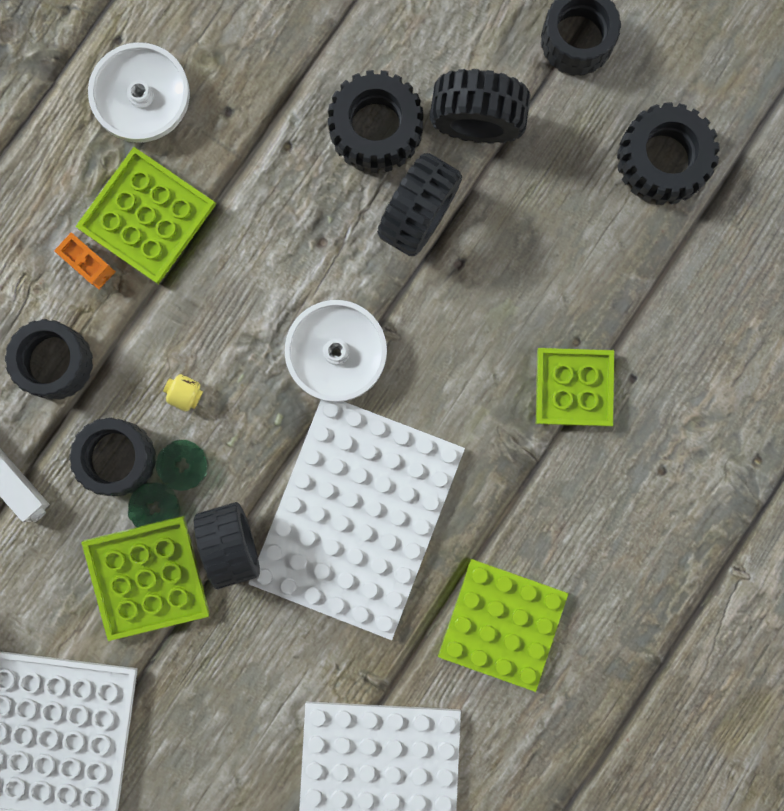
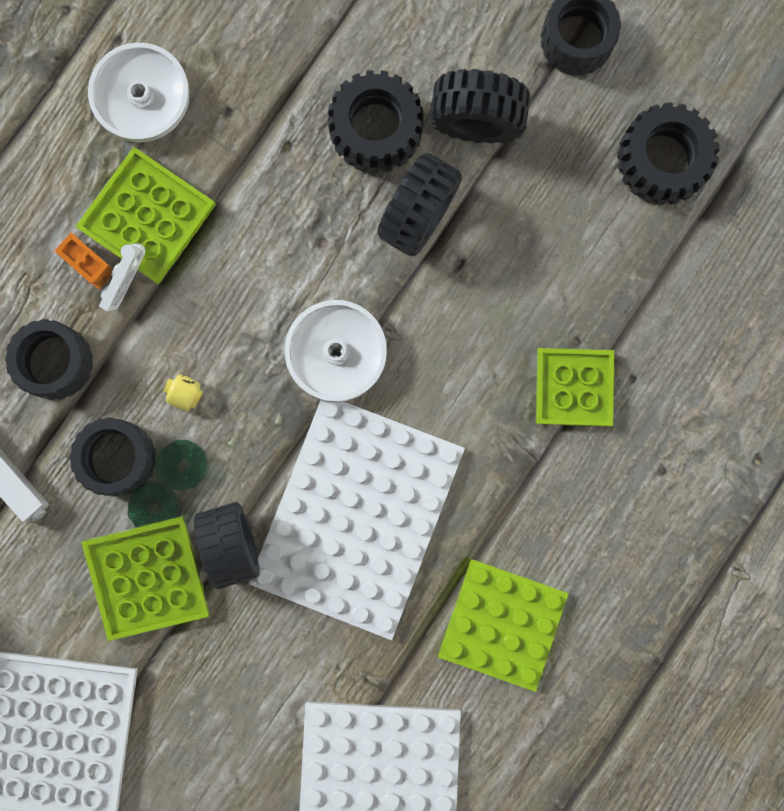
(122, 276): none -> white plate

